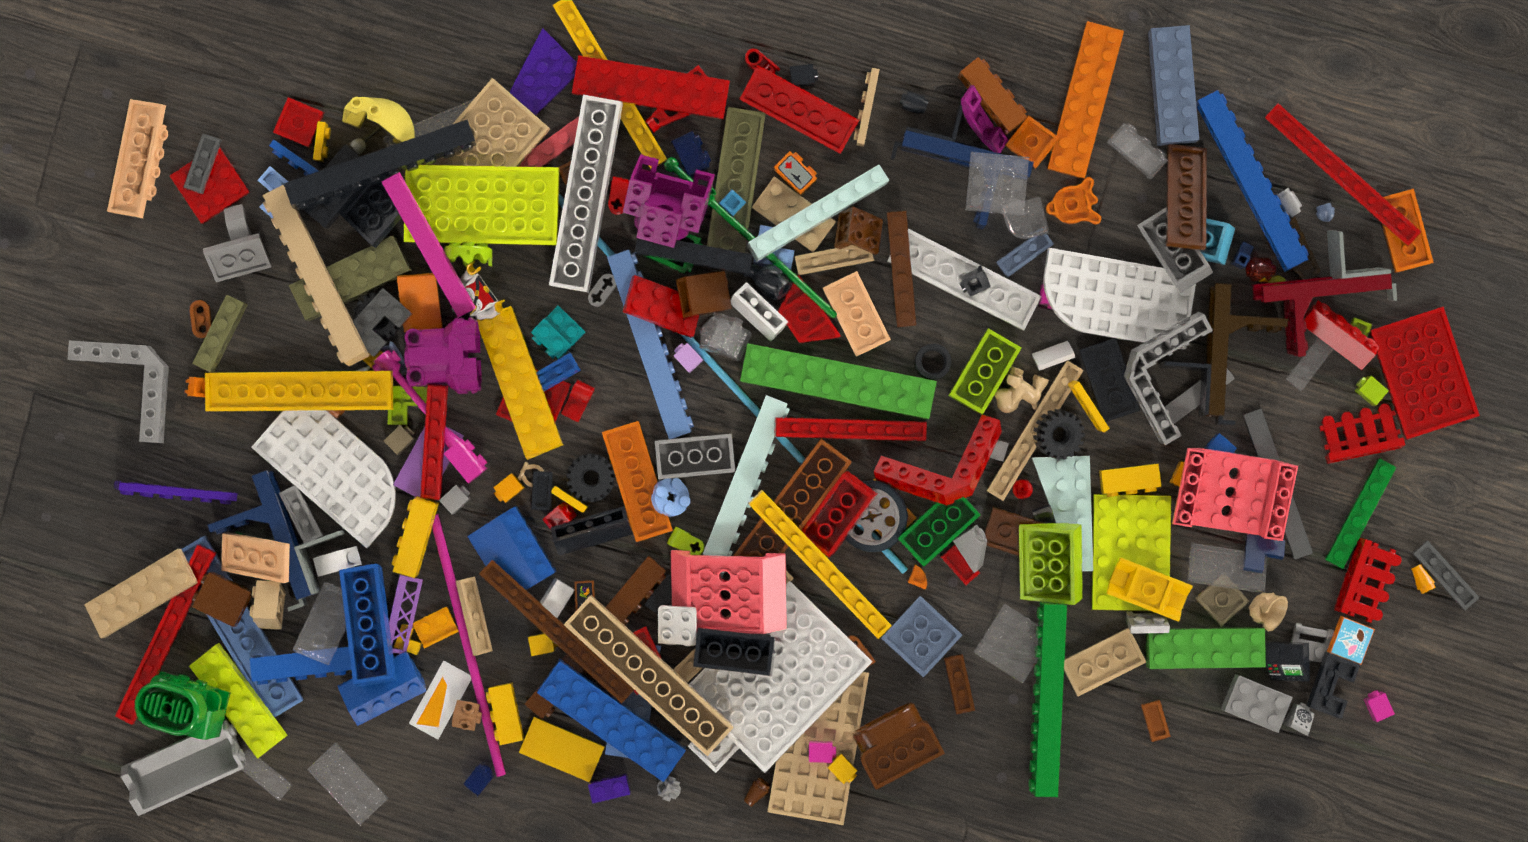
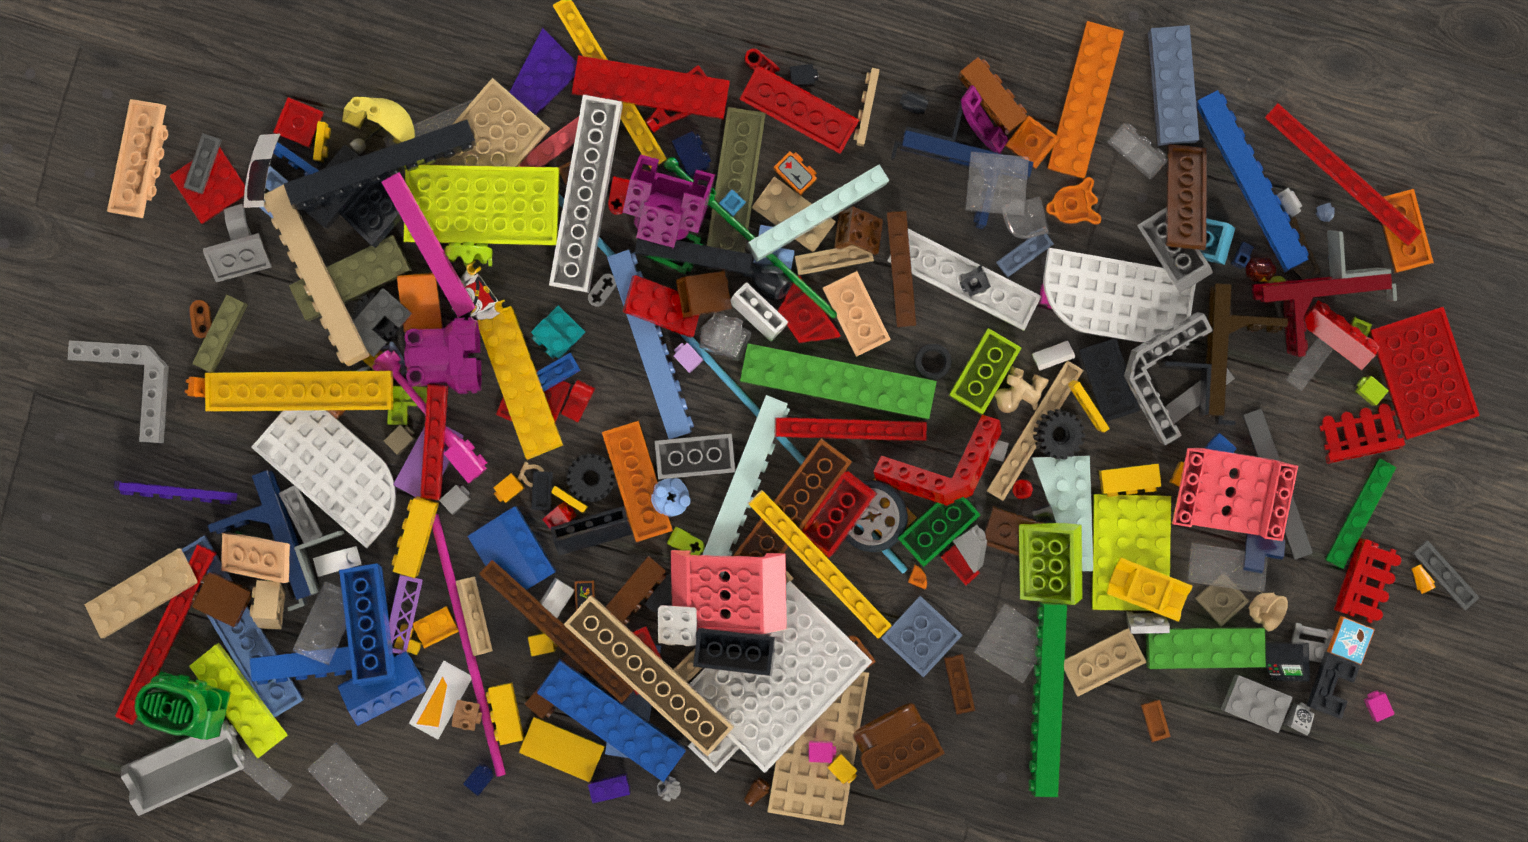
(258, 170): none -> sticker

